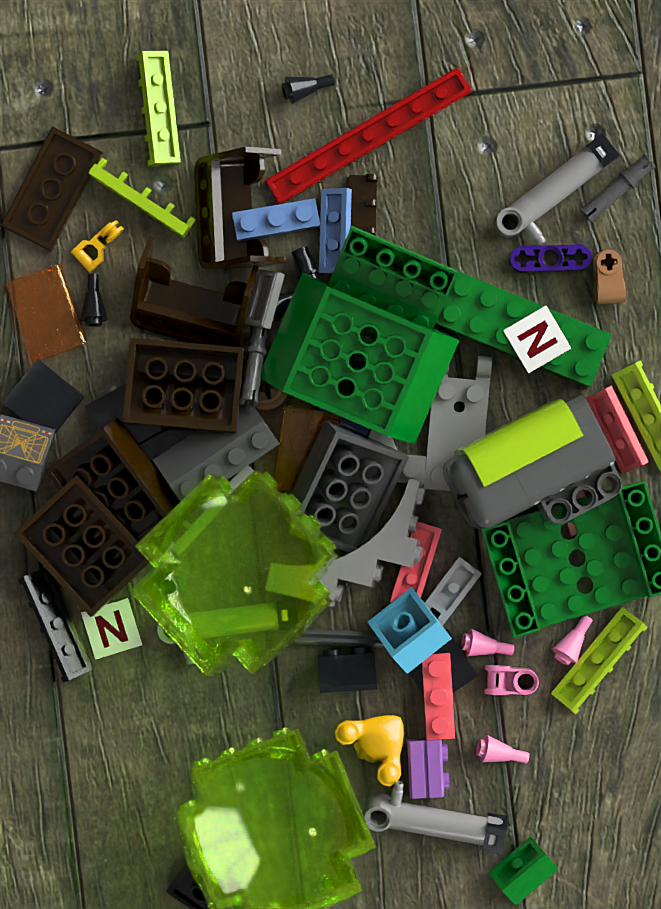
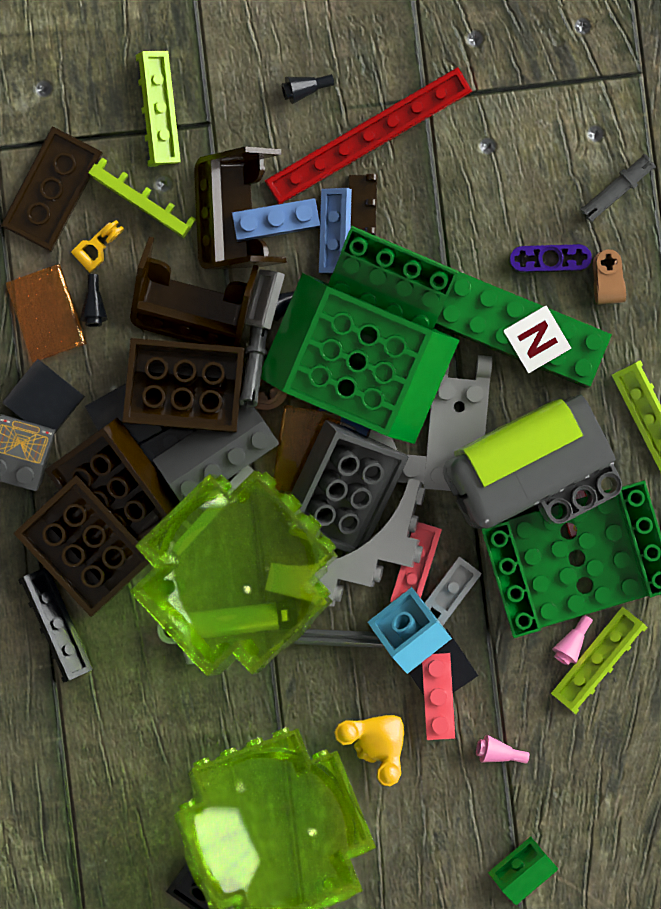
(112, 629): sticker -> none
(304, 262): black pin -> none
(347, 671): black slope -> none
(426, 768): medium lavender brick -> none
(435, 822): light grey piece -> none
(479, 644): bright pink cone -> none
(508, 680): bright pink piece -> none
(556, 187): light grey piece -> none
(617, 430): coral plate -> none

